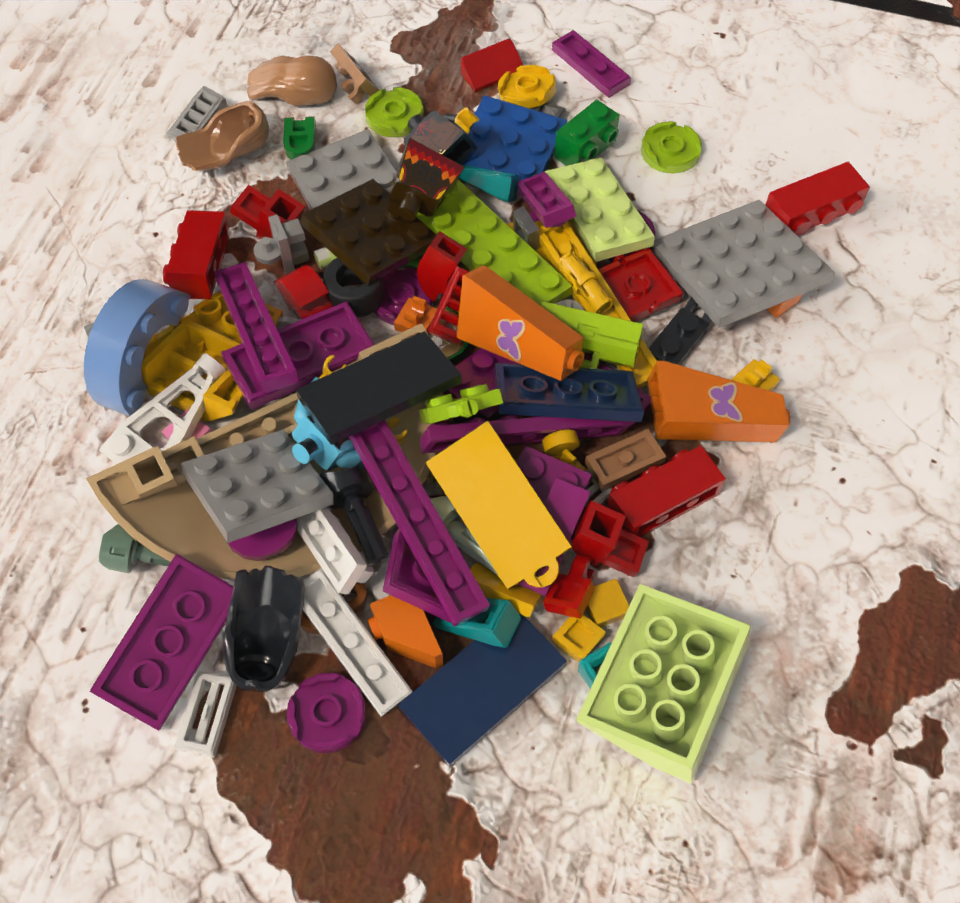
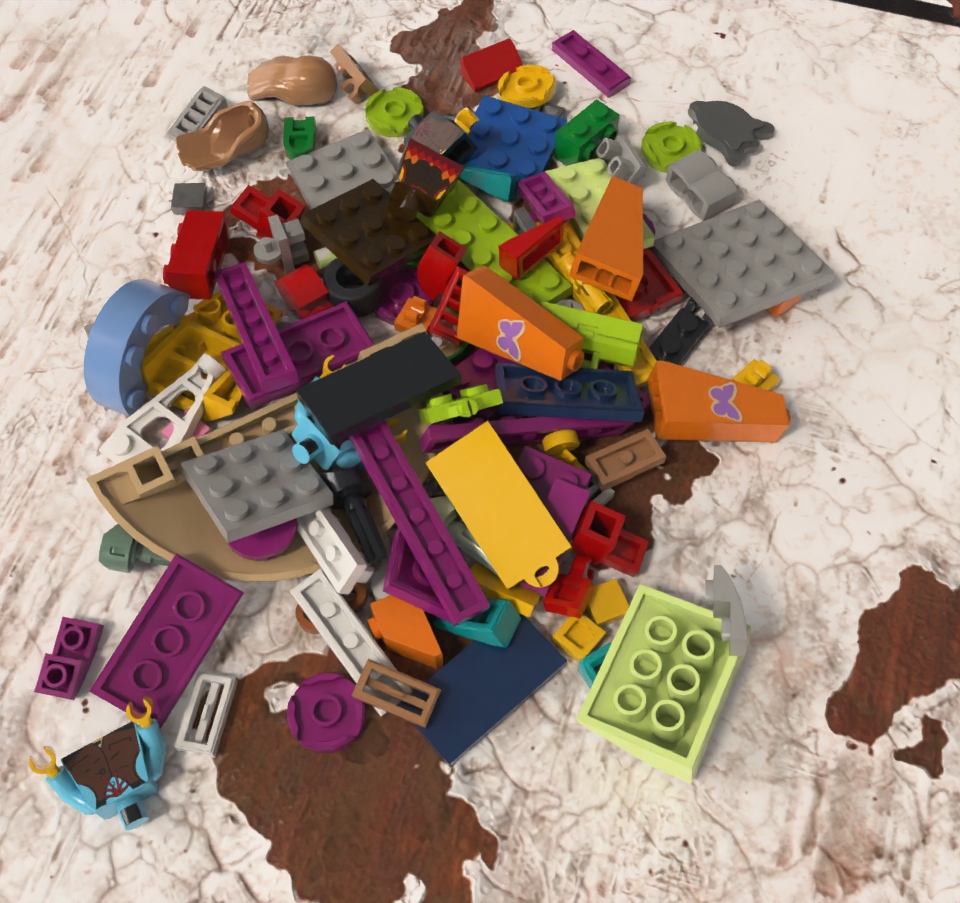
(71, 658): none -> magenta slope
(113, 771): none -> torso
(188, 197): none -> flat silver tile
(263, 627): black hair -> none
(365, 680): none -> medium nougat tile
(528, 249): none -> red slope
(613, 243): none -> orange slope
(622, 159): none -> light grey hips
(666, 491): red brick -> none
(701, 184): none -> light grey brick
(728, 607): none -> light grey slope
(729, 129): none -> dark grey tile
(819, 198): red brick -> none

